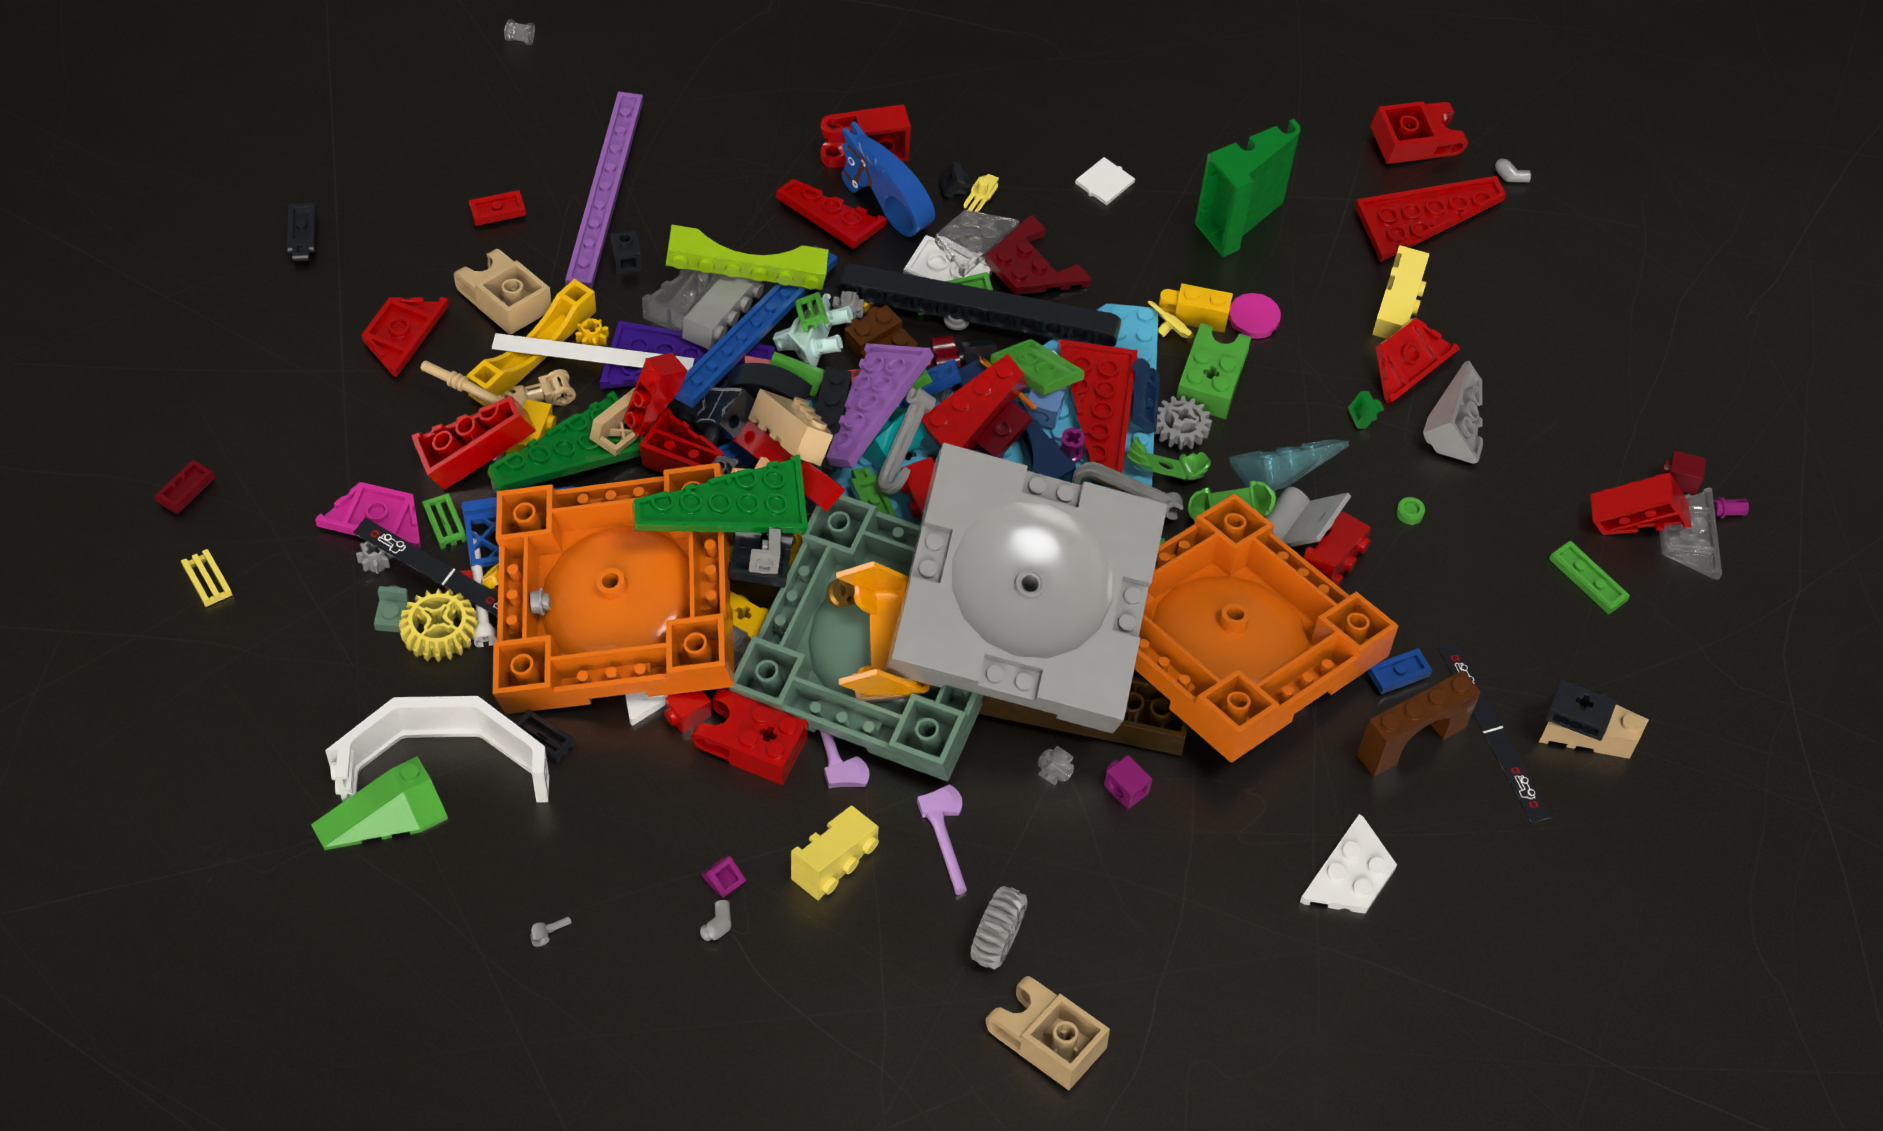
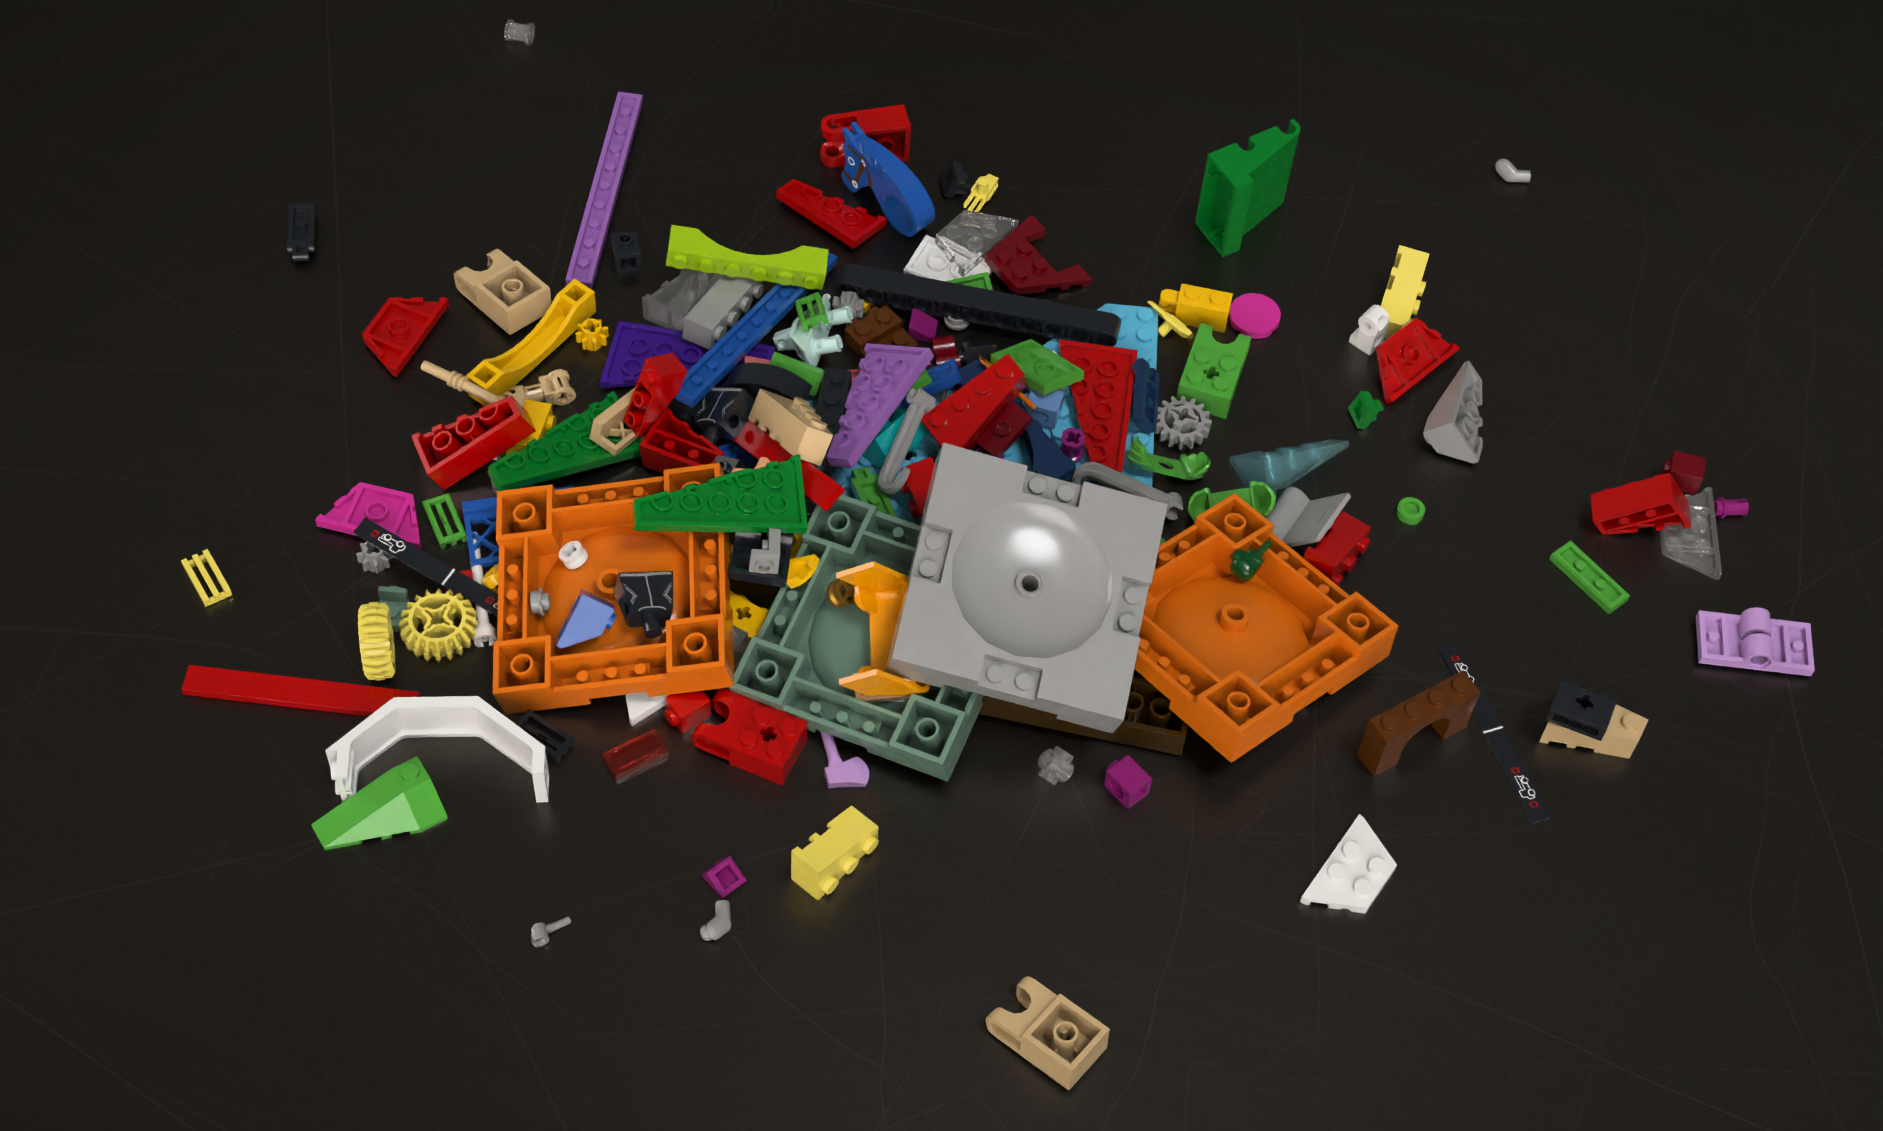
(185, 486): dark red plate -> none
(288, 691): none -> red tile
(376, 641): none -> light yellow gear
(497, 208): red plate -> none
(573, 554): none -> white bush
(577, 351): white sticker -> none
(586, 619): none -> slope
(635, 754): none -> clear red tile
(645, 599): none -> black torso
(801, 570): none -> yellow tile
(922, 326): none -> magenta slope
(935, 806): lavender piece -> none
(998, 927): light grey gear -> none
(1105, 181): white piece -> none
(1247, 563): none -> dark green piece
(1371, 329): none -> white leg
(1400, 671): blue plate -> none
(1416, 132): red brick -> none
(1421, 213): red wing -> none
(1755, 642): none -> lavender plate

